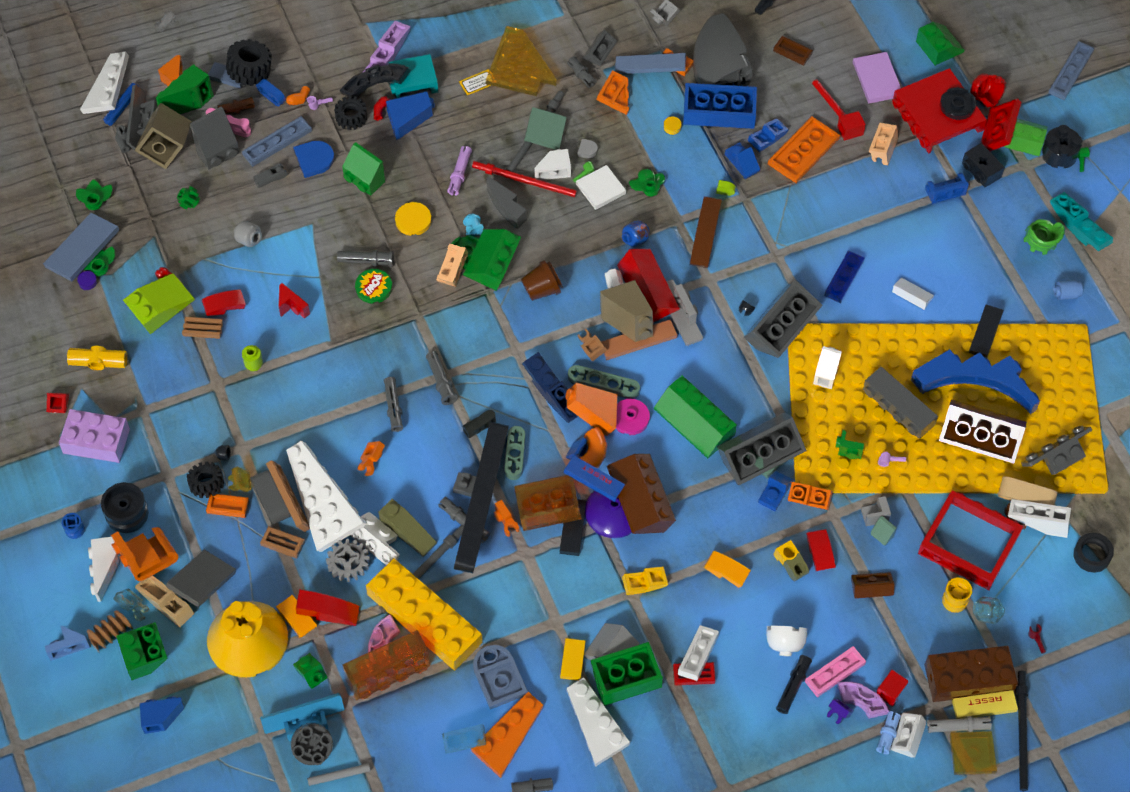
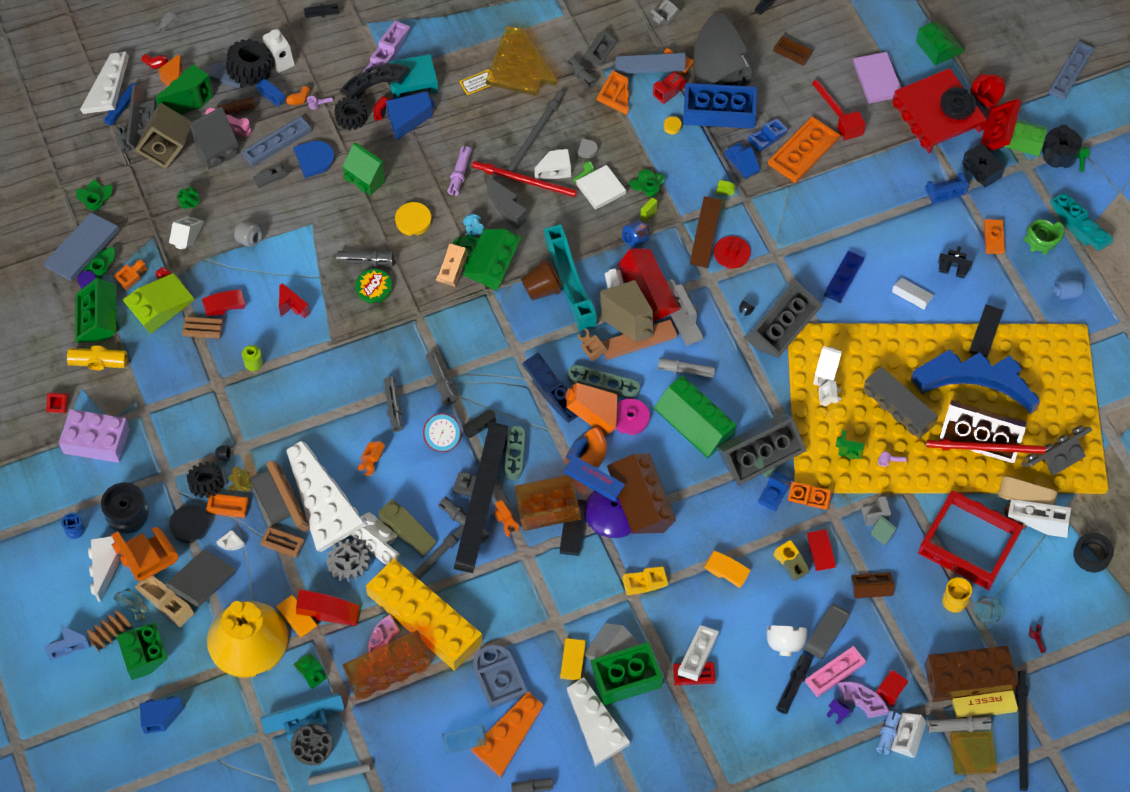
(95, 311): none -> green slope
(130, 275): none -> orange plate
(155, 62): none -> red arm
(185, 232): none -> white slope
(189, 523): none -> black tile
(230, 541): none -> white tile
(278, 45): none -> white torso
(322, 10): none -> black axle
(441, 432): none -> piece
(545, 128): sand green tile -> none
(576, 297): none -> teal arch
(648, 210): none -> lime tile
(669, 87): none -> red leg
(675, 366): none -> light grey axle
(732, 252): none -> red piece
(827, 631): none -> dark grey beam
(828, 393): none -> white tile
(884, 142): light nougat hinge -> none
(947, 444): none -> red bar
(962, 265): none -> black hips
(994, 236): none -> orange plate

